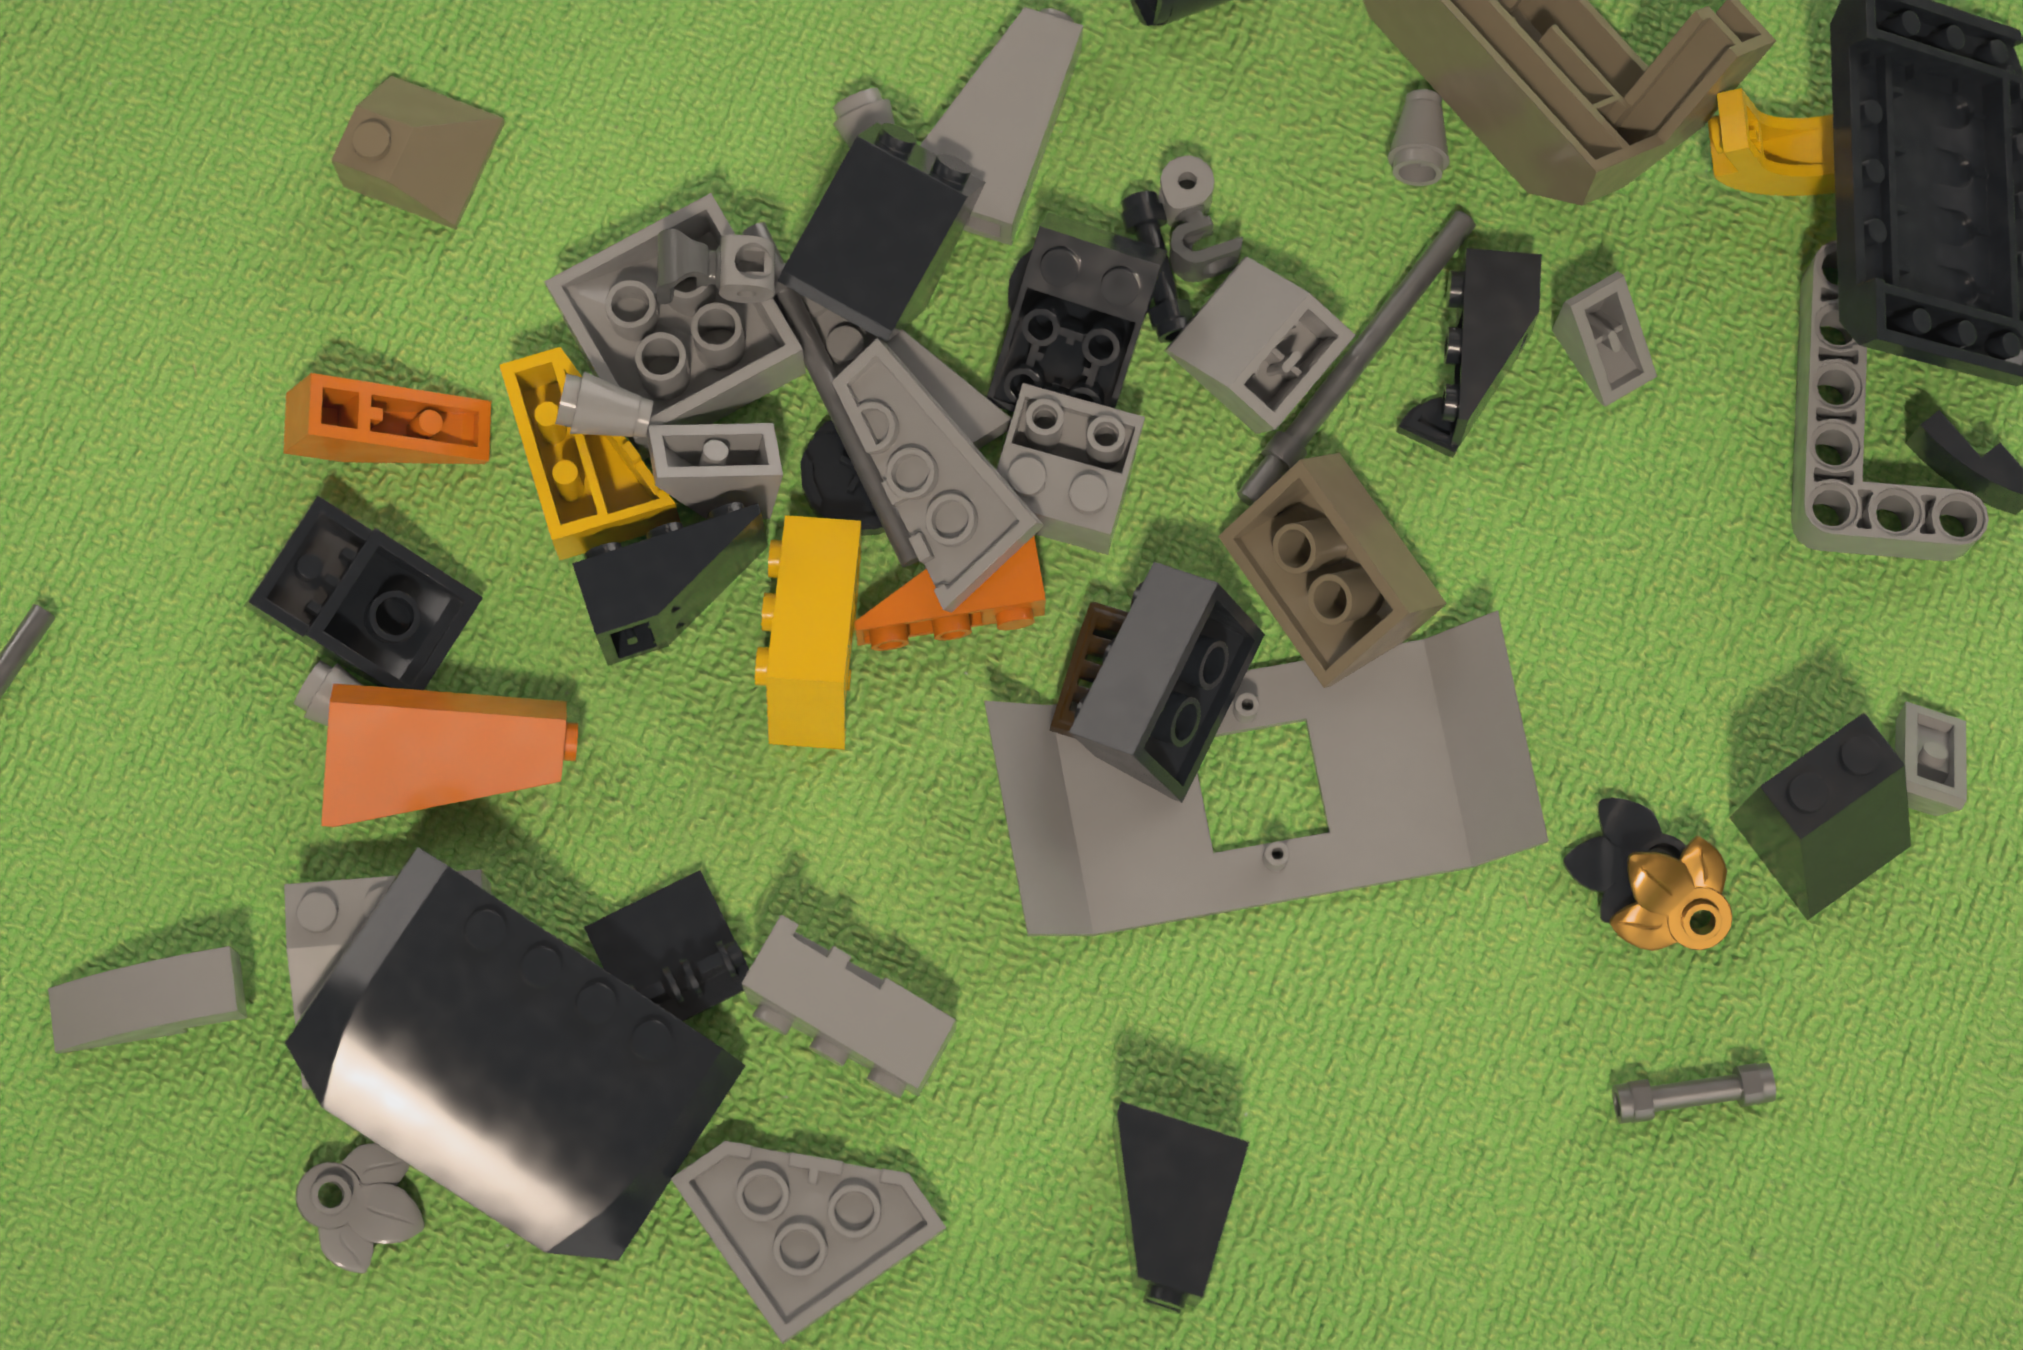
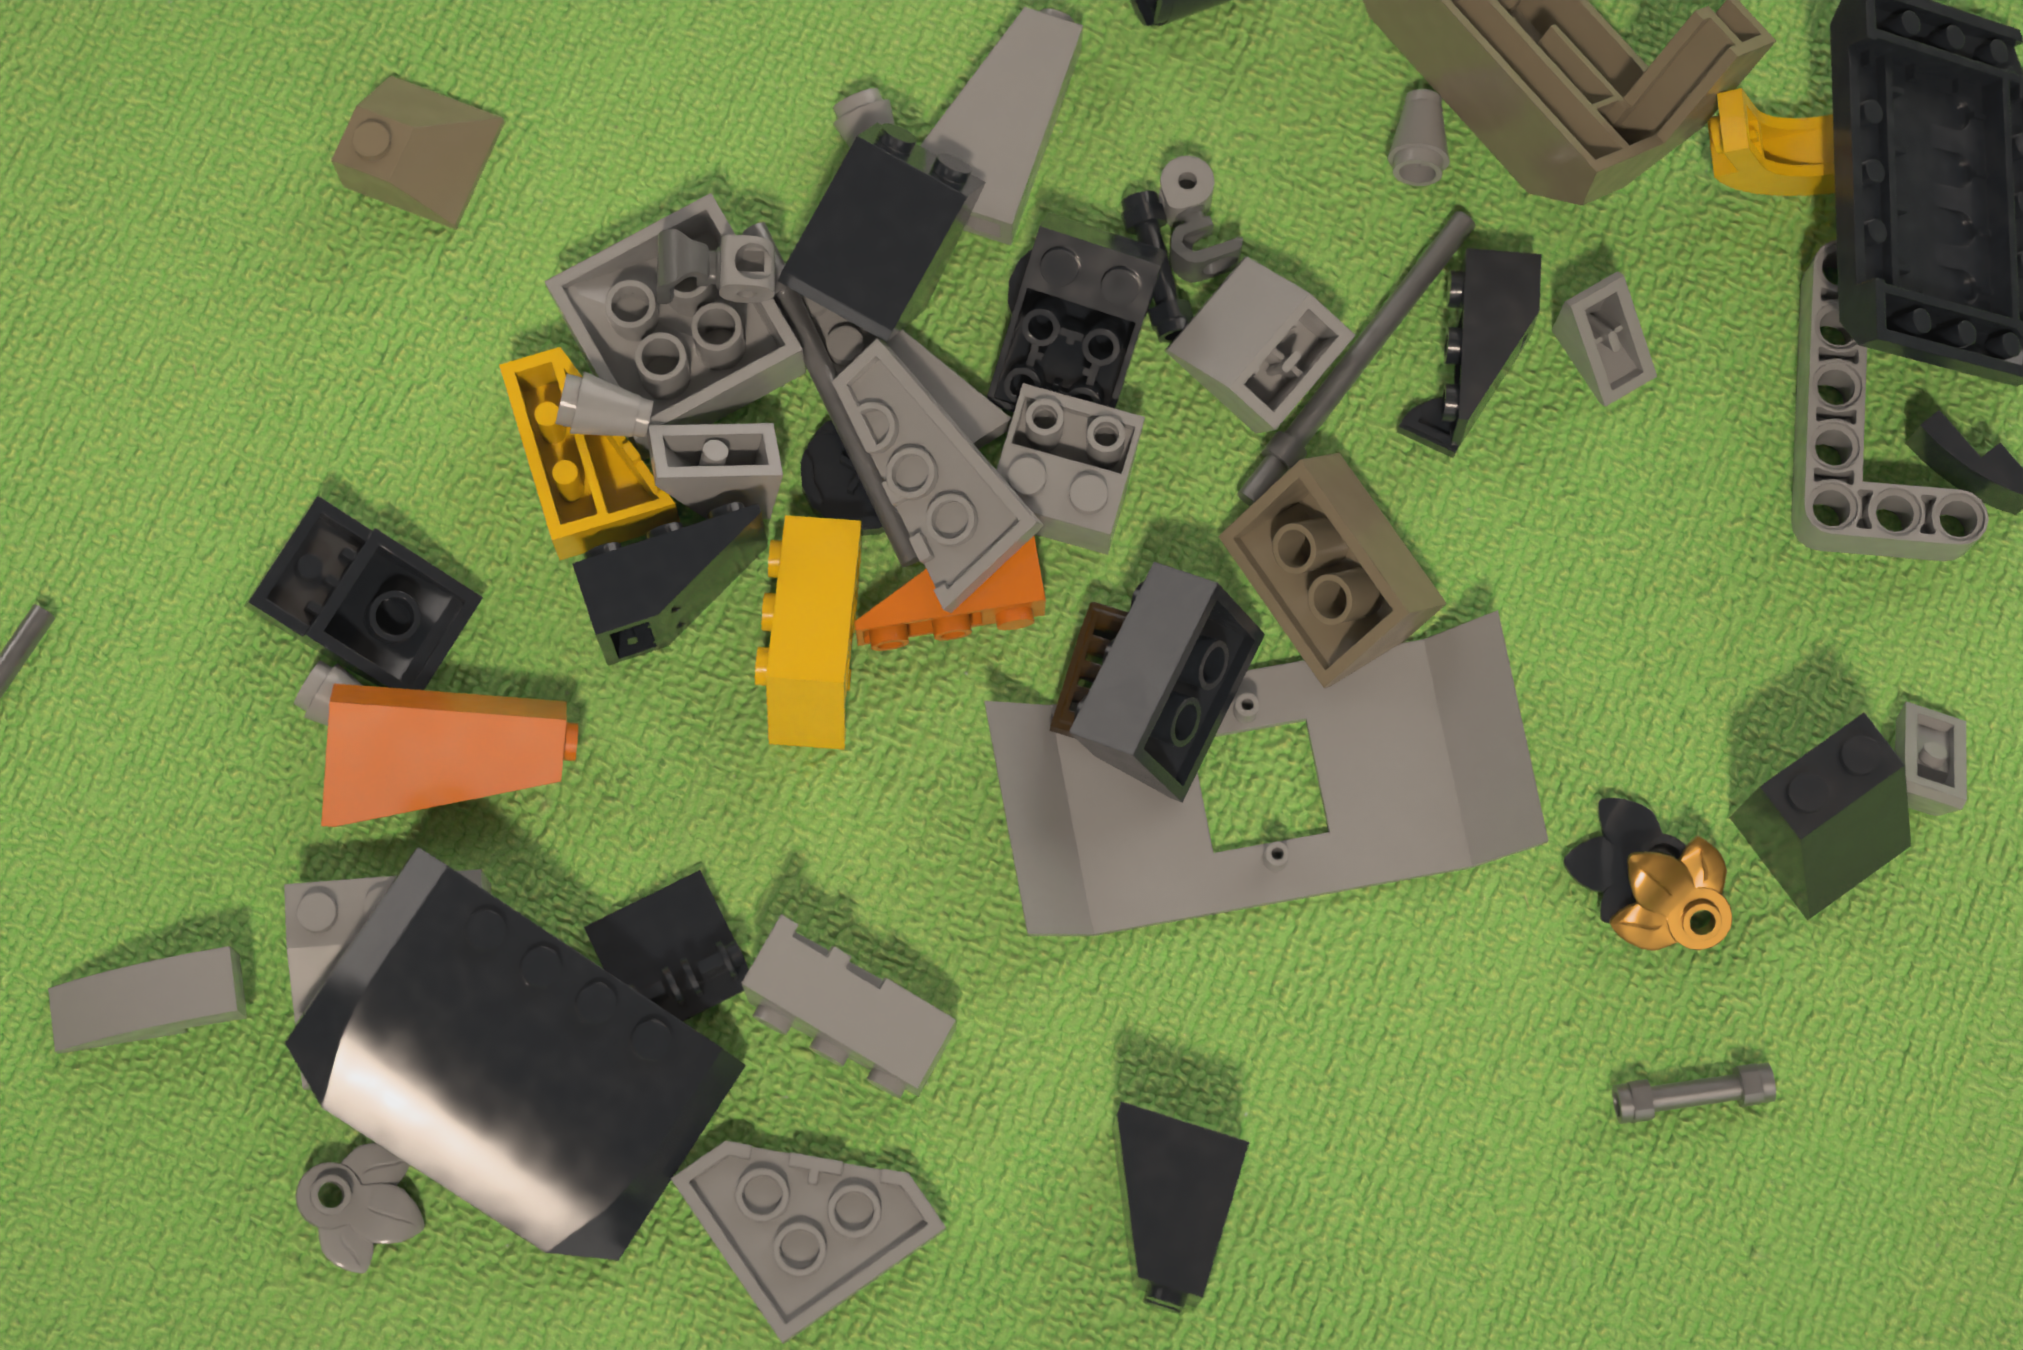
(383, 423): orange slope -> none

